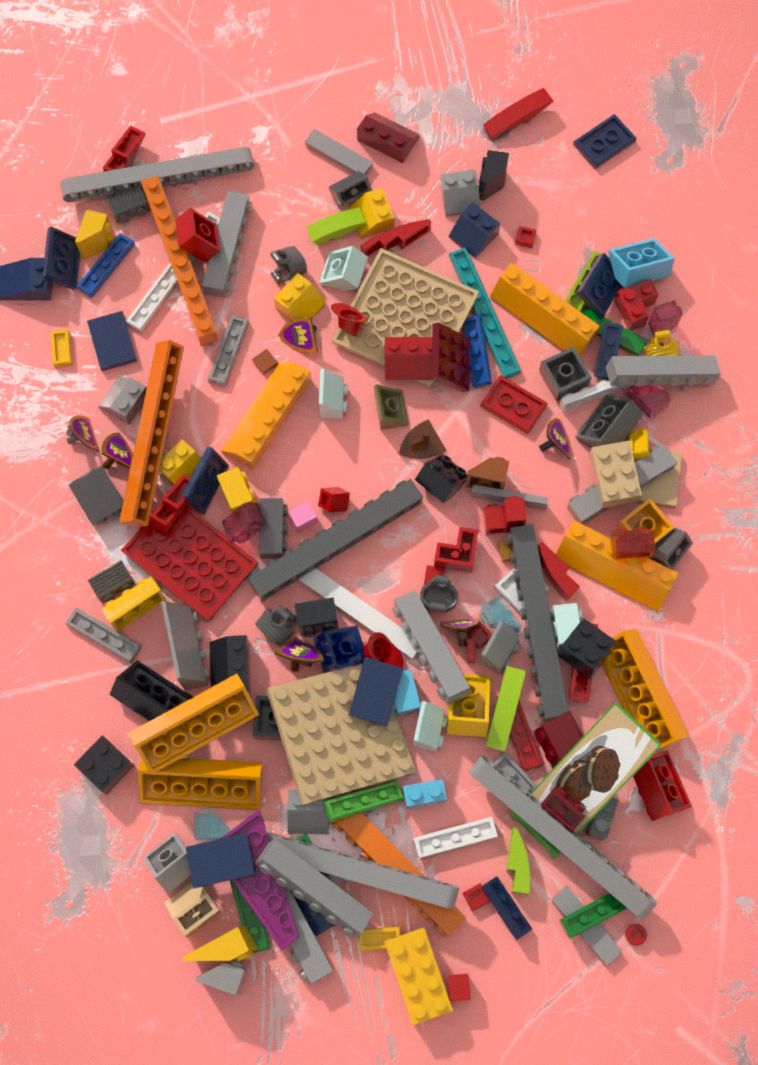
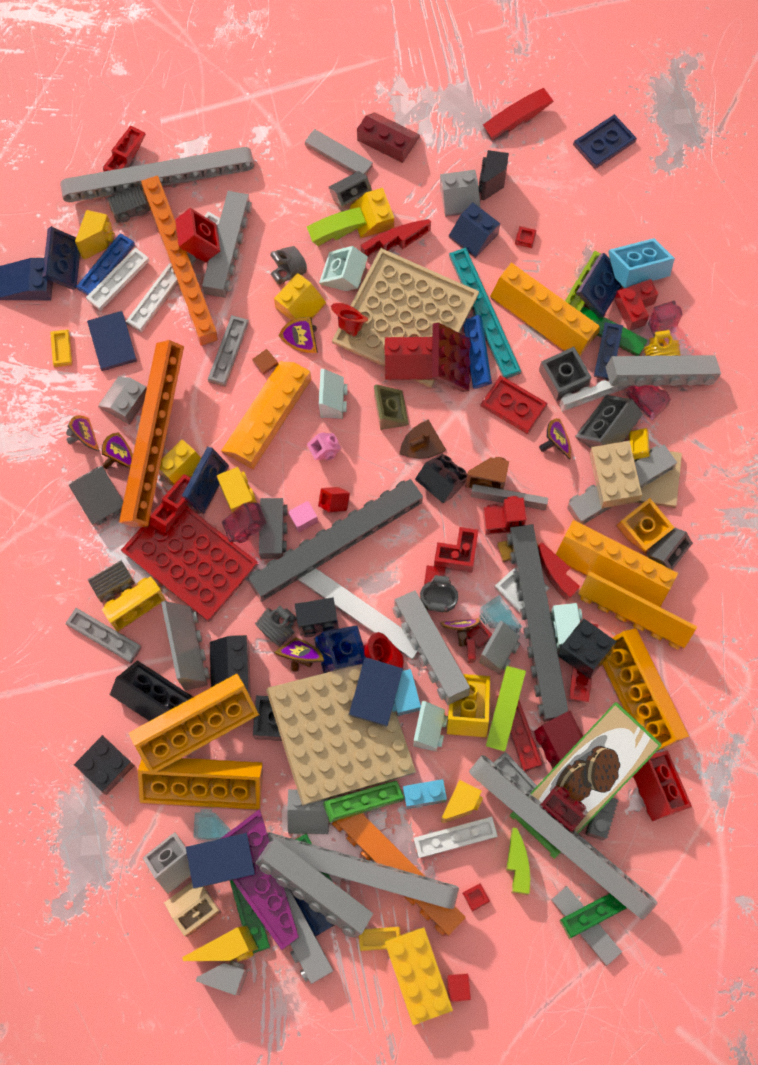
(117, 279): none -> white plate
(324, 446): none -> bright pink brick
(462, 802): none -> yellow slope
(506, 908): dark blue plate -> none
(633, 543): clear red brick -> none
(636, 610): none -> light orange slope
(636, 934): red tile -> none

